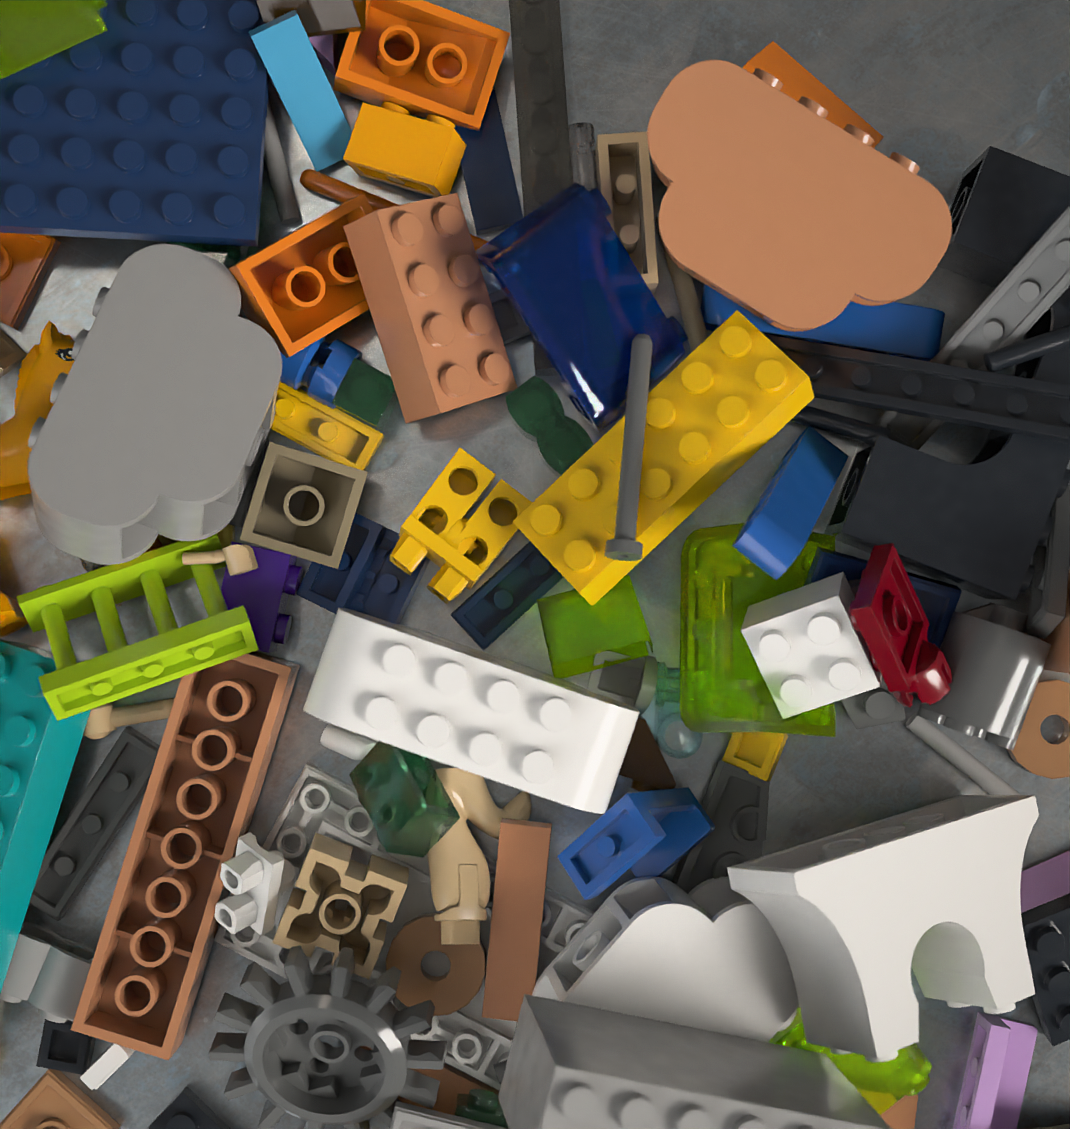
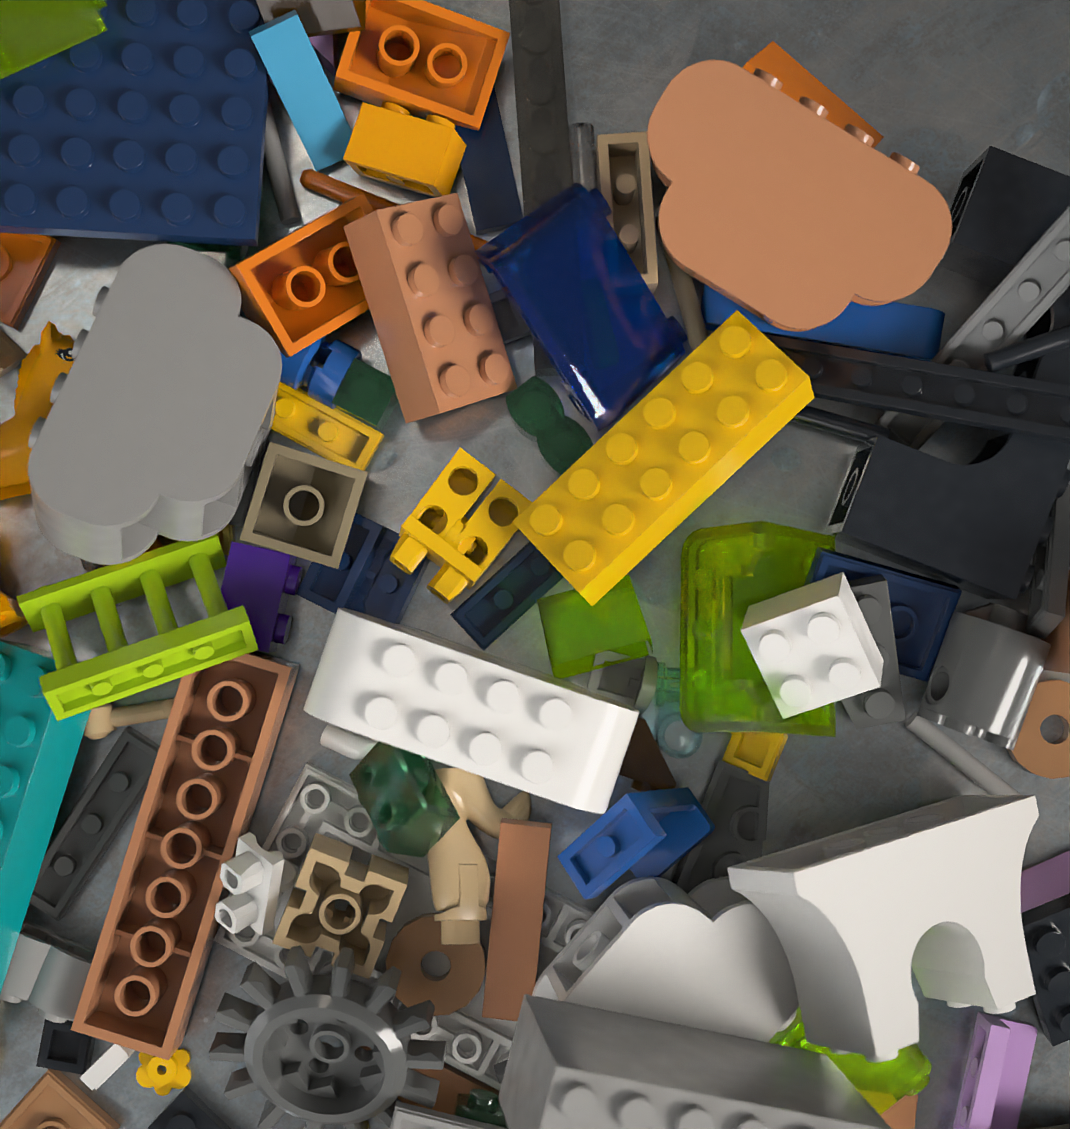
(176, 1074): none -> yellow plant
(237, 557): tan hand -> none
(623, 545): dark grey bar -> none
(791, 503): blue beam -> none
(897, 629): dark red plate -> none

